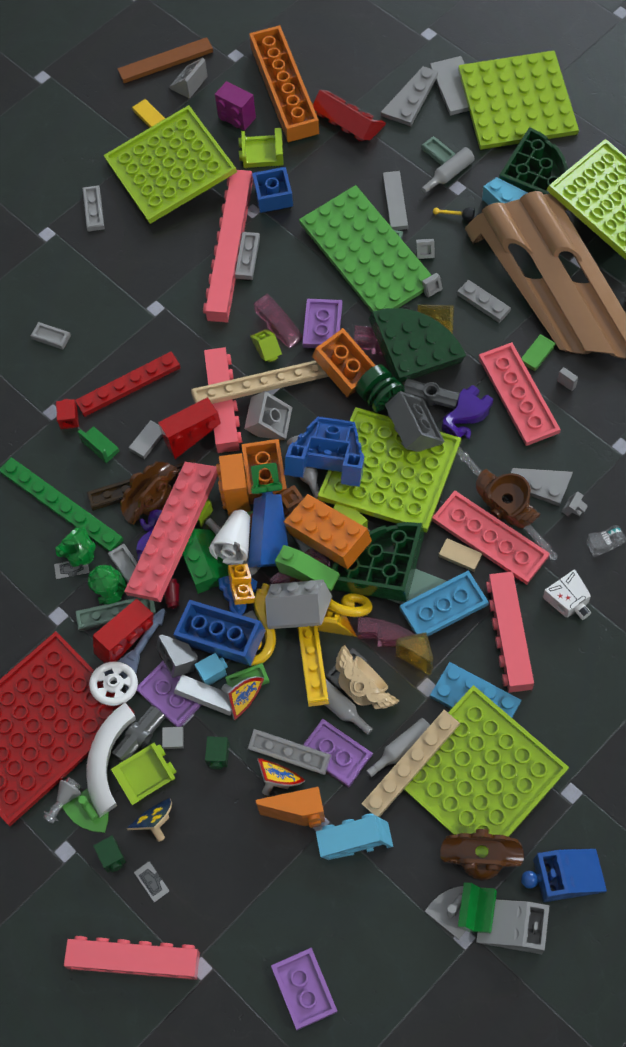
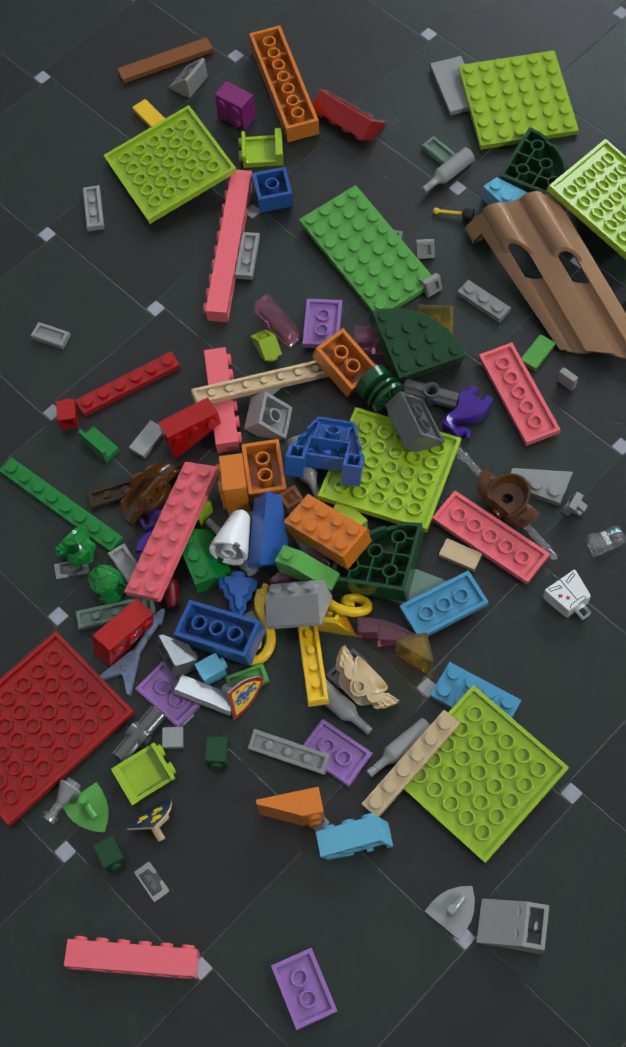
(99, 757): white brick -> none
(120, 697): white plate -> none
(241, 584): light orange slope -> none
(263, 488): green piece -> none
(277, 776): shield -> none
(395, 200): light grey tile -> none
(409, 100): light grey wing -> none
(477, 908): green panel -> none
(501, 853): reddish brown piece -> none
(510, 632): coral brick -> none
(570, 874): blue slope -> none

